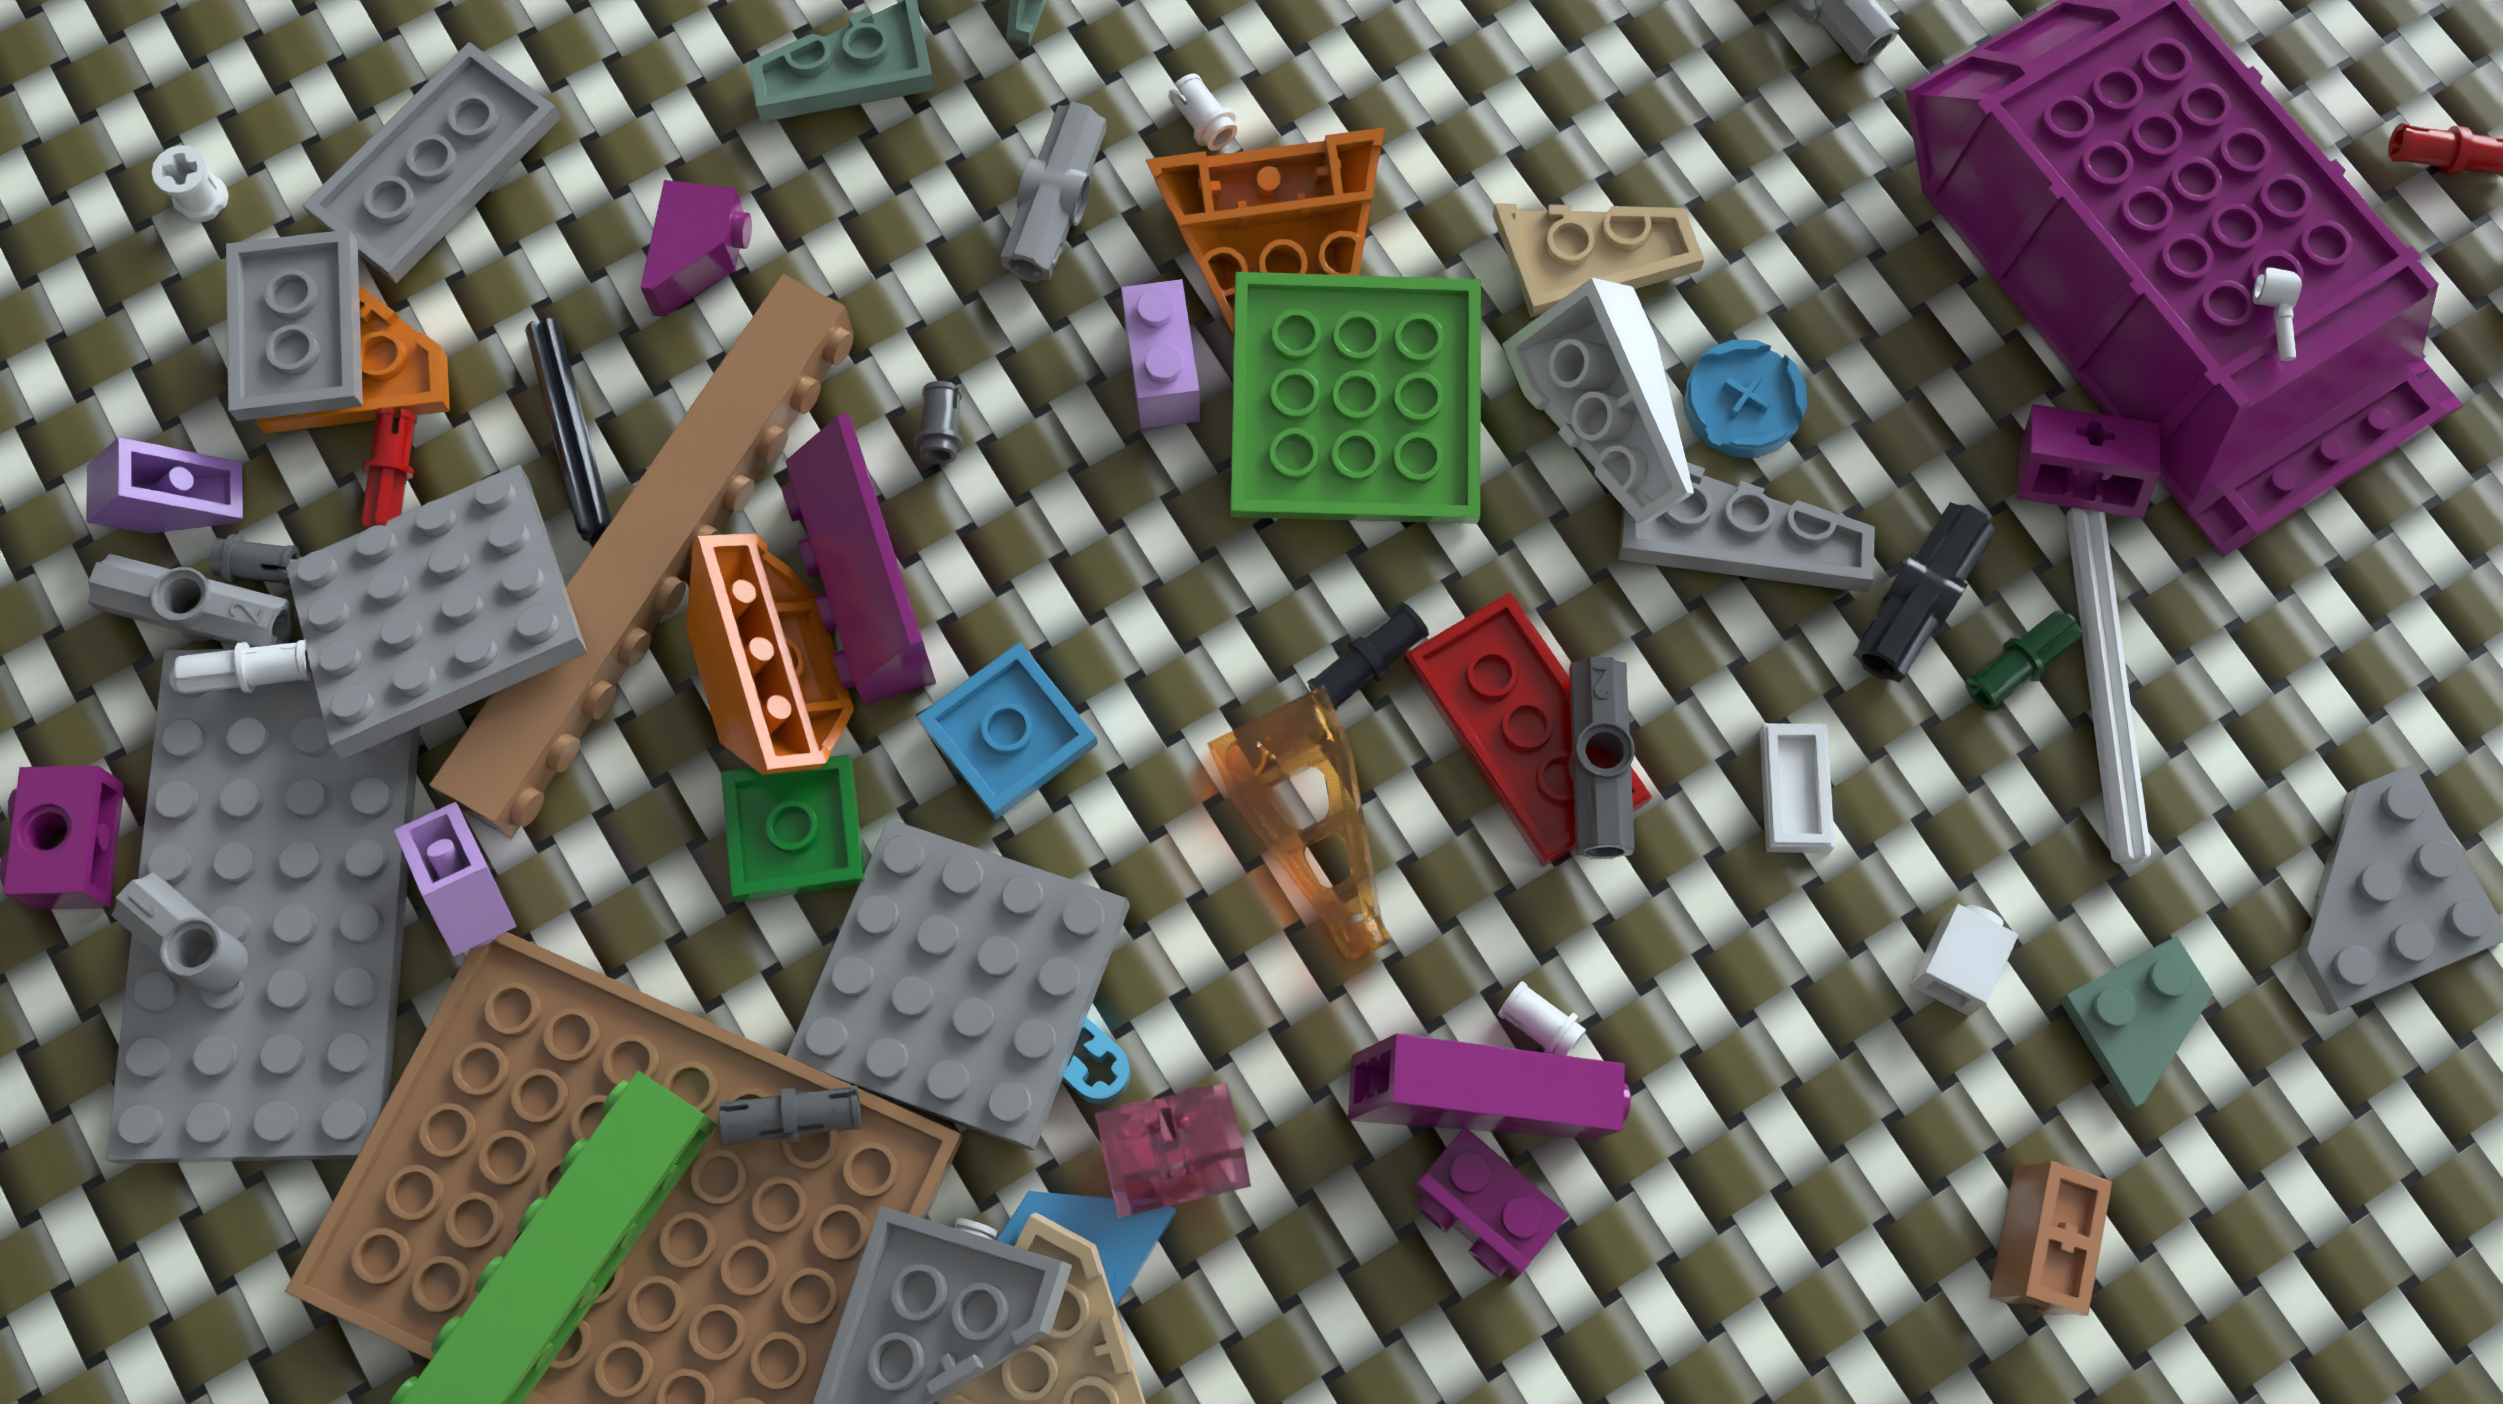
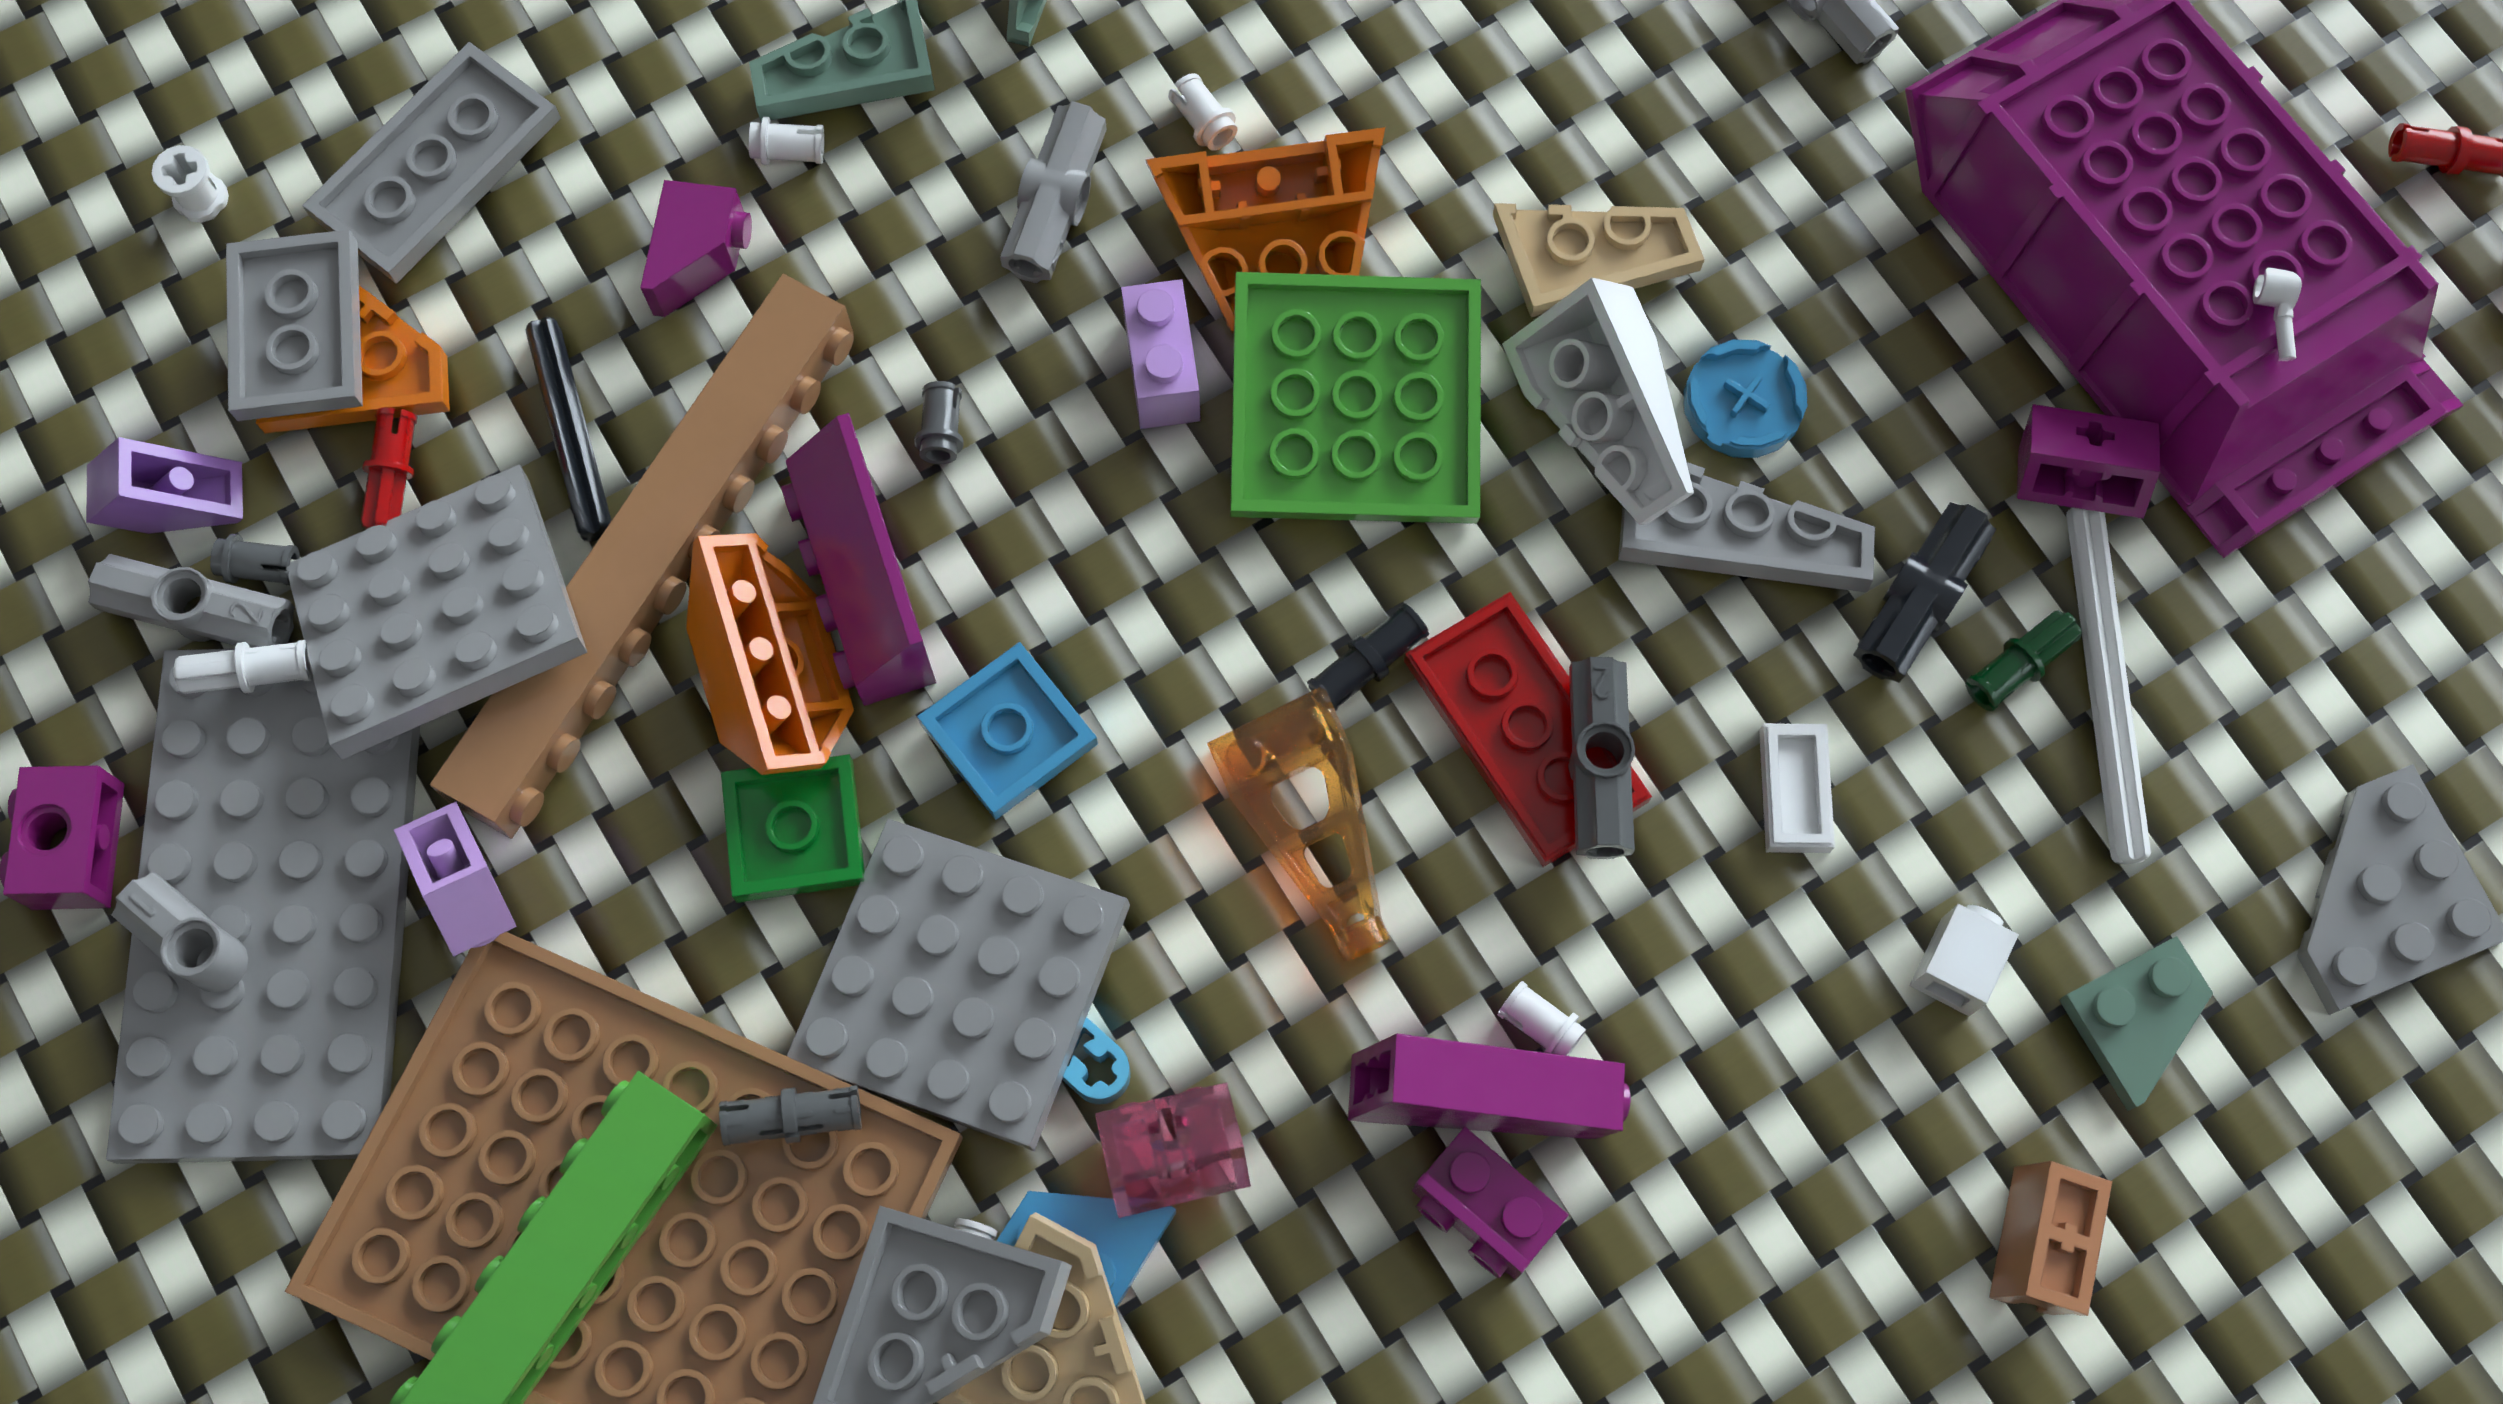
(785, 142): none -> white pin

